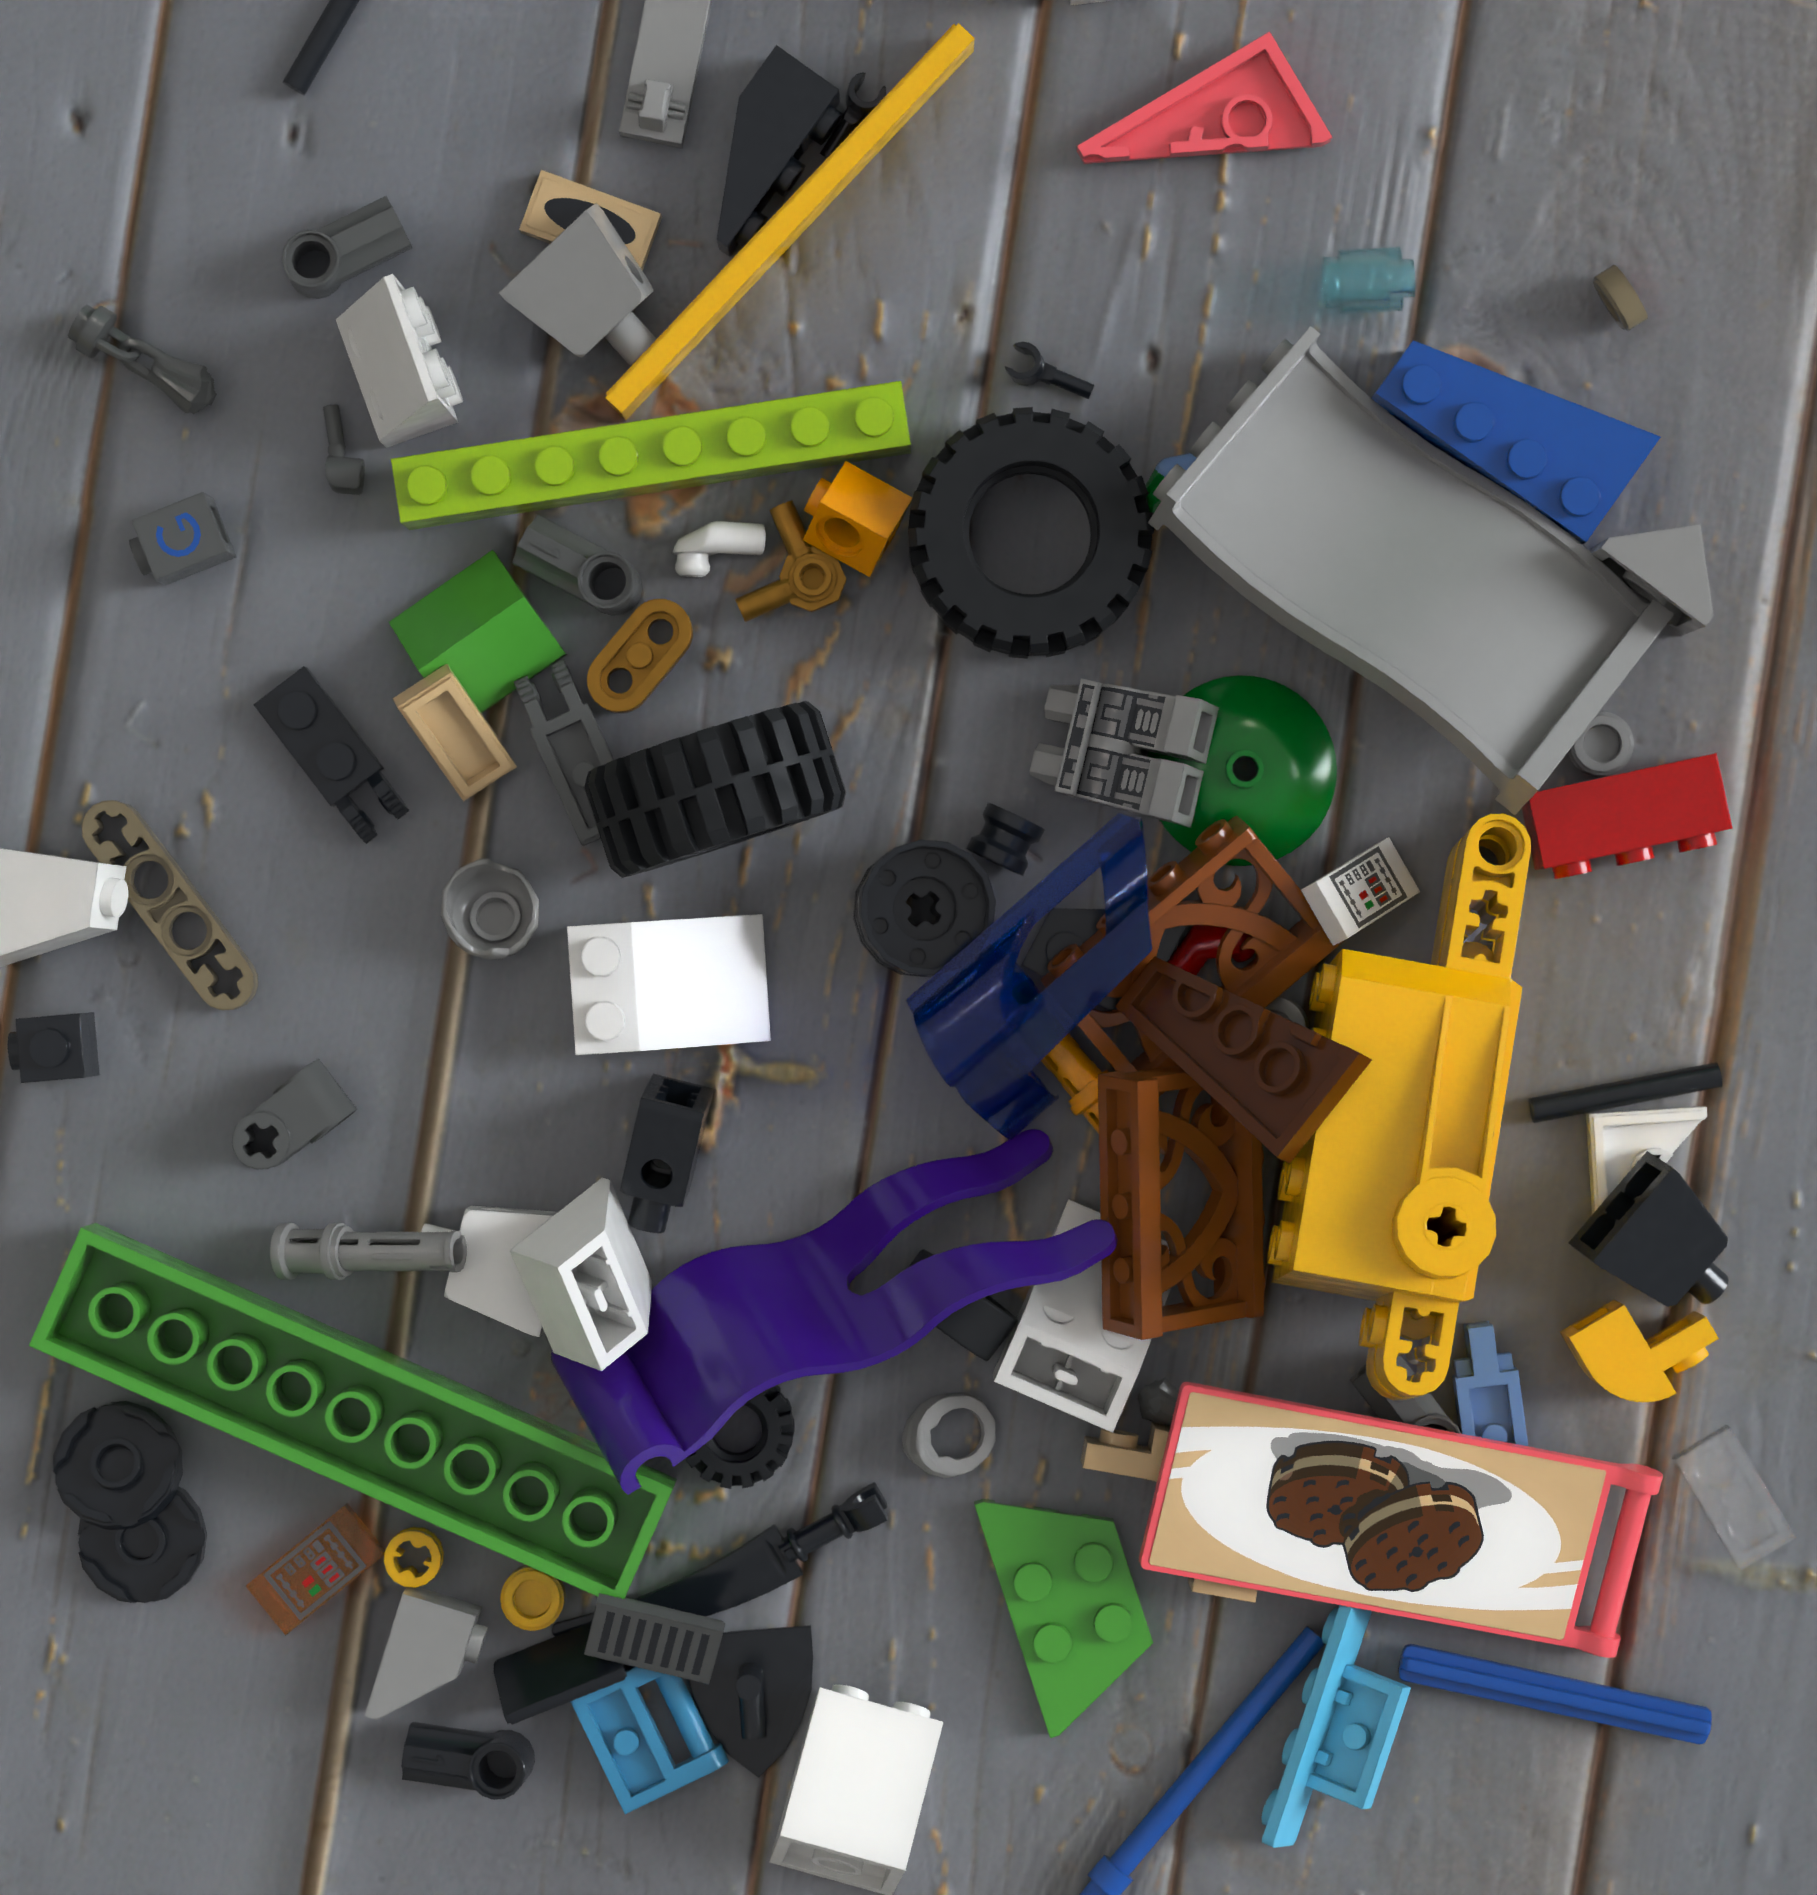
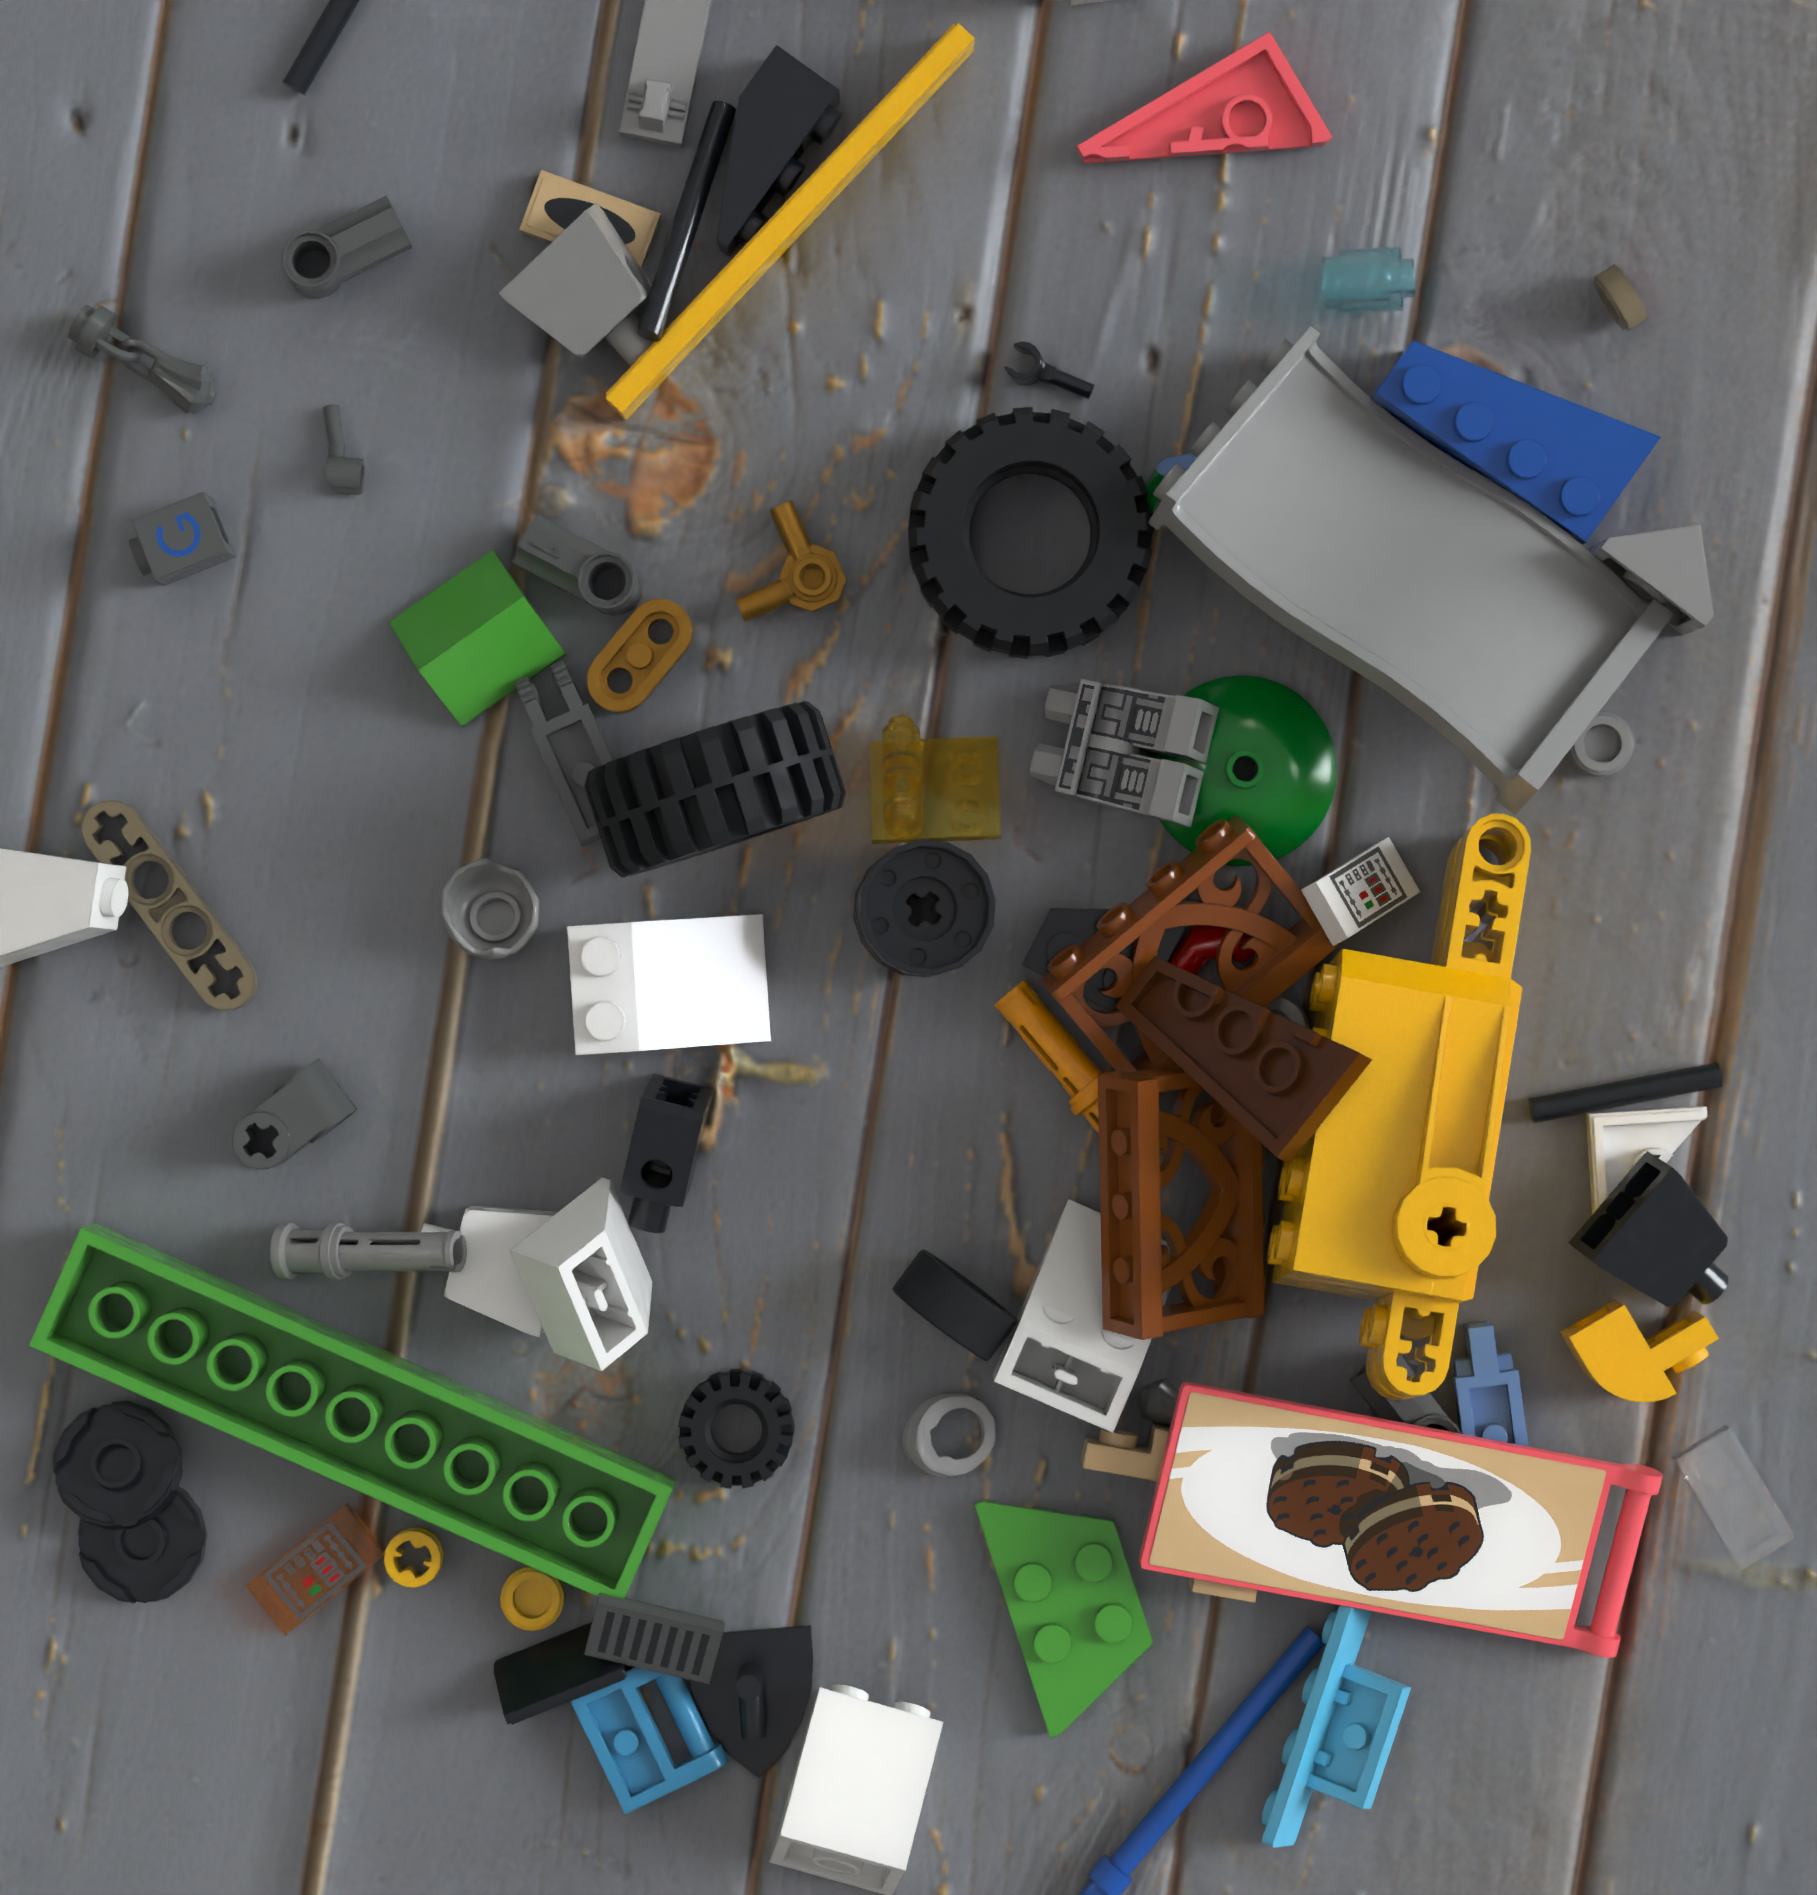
(54, 1047): black brick -> none
(328, 748): black hinge -> none
(393, 360): white slope -> none
(425, 1648): light grey slope -> none
(454, 732): tan tile -> none
(460, 1758): black piece -> none
(651, 455): lime brick -> none
(686, 221): none -> black bar
(715, 538): white arm -> none
(760, 1563): black sword -> none
(787, 1312): dark purple flag -> none
(853, 115): black hand -> none
(855, 517): light orange brick -> none
(933, 786): none -> clear yellow hinge
(989, 1019): clear blue panel -> none
(1005, 839): black wheel -> none
(1555, 1694): blue axle -> none
(1627, 815): red brick -> none

